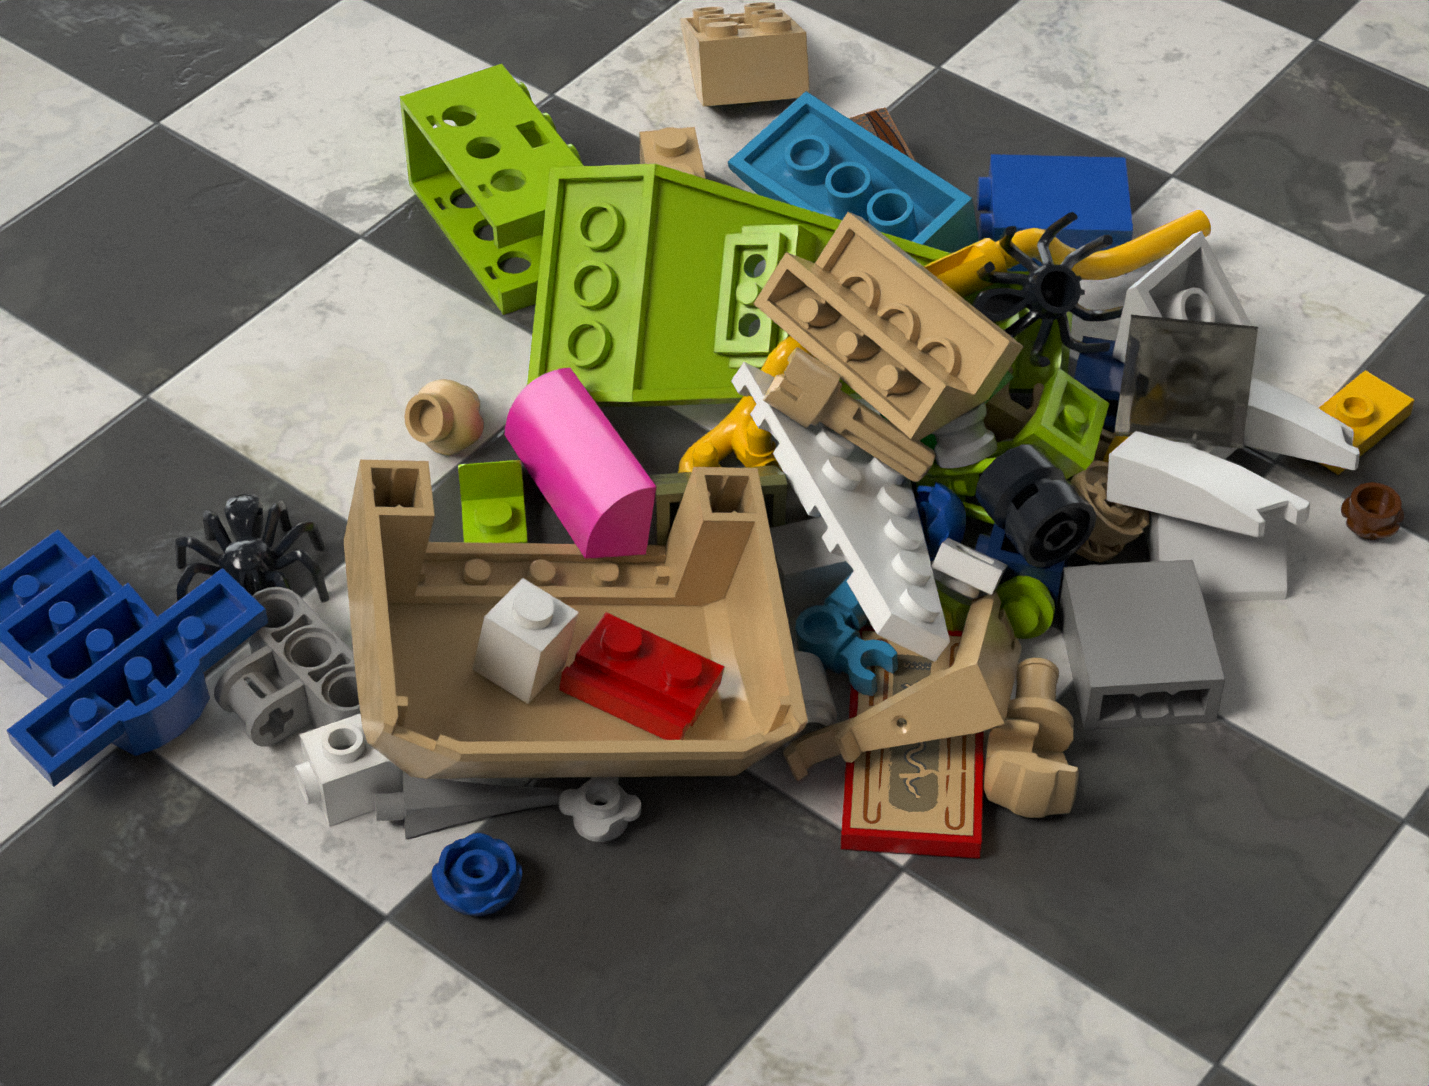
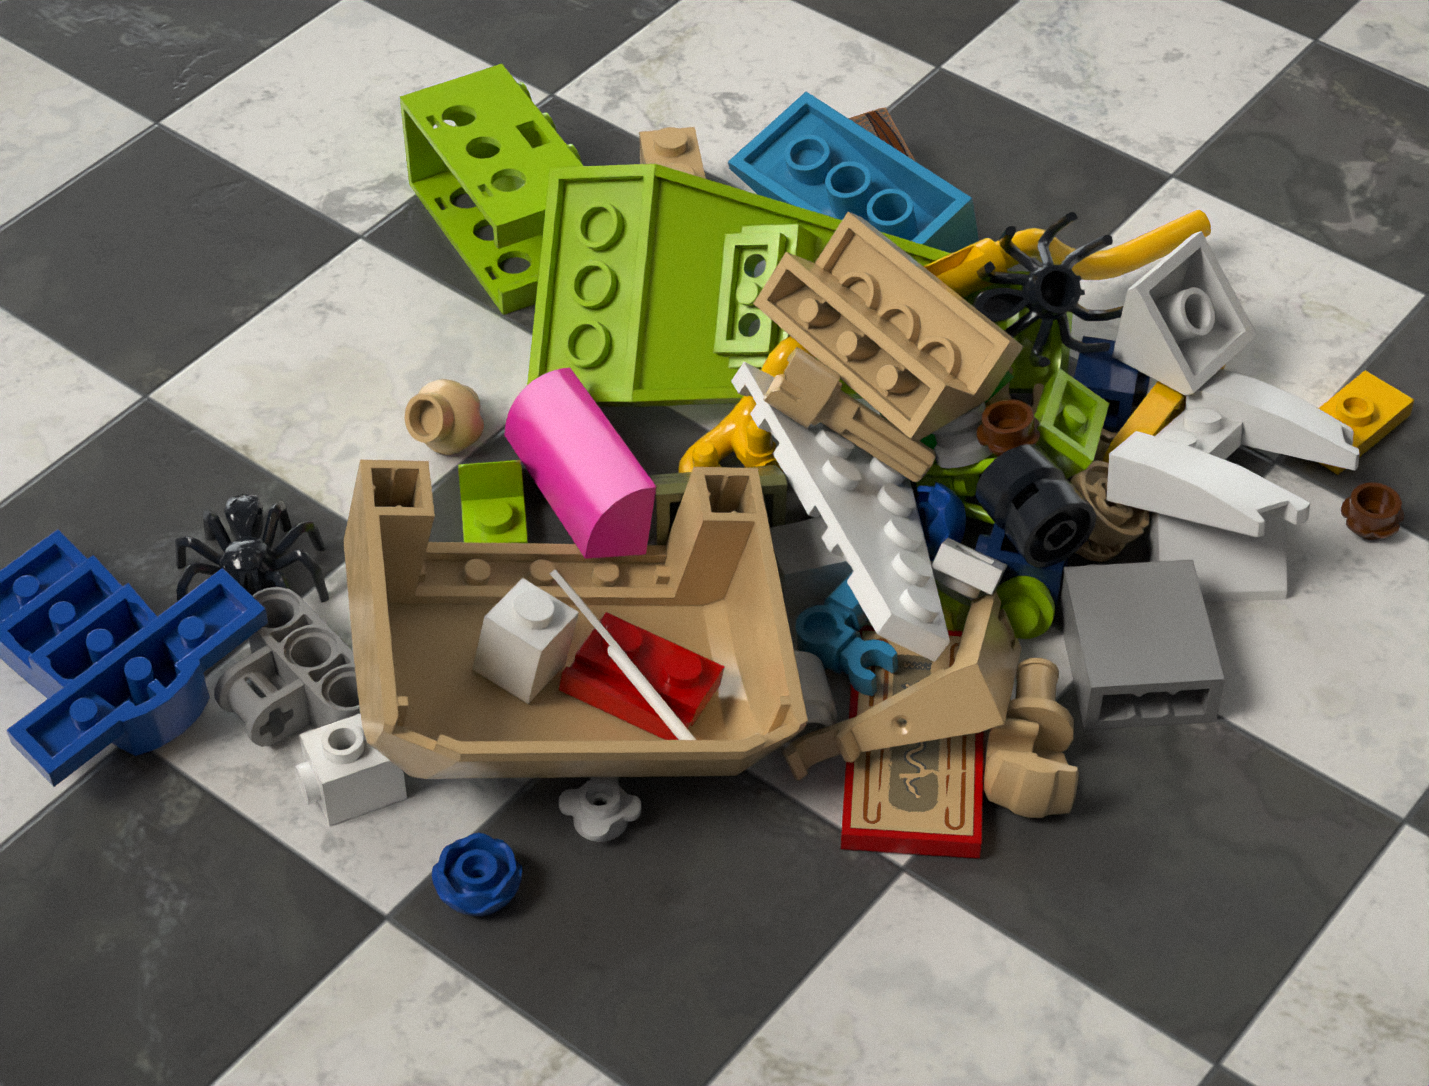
(442, 803): light grey piece -> none
(628, 666): none -> white piece
(745, 54): tan slope -> none
(1007, 426): none -> reddish brown plate
(1042, 189): blue brick -> none
(1187, 381): clear smoke slope -> none

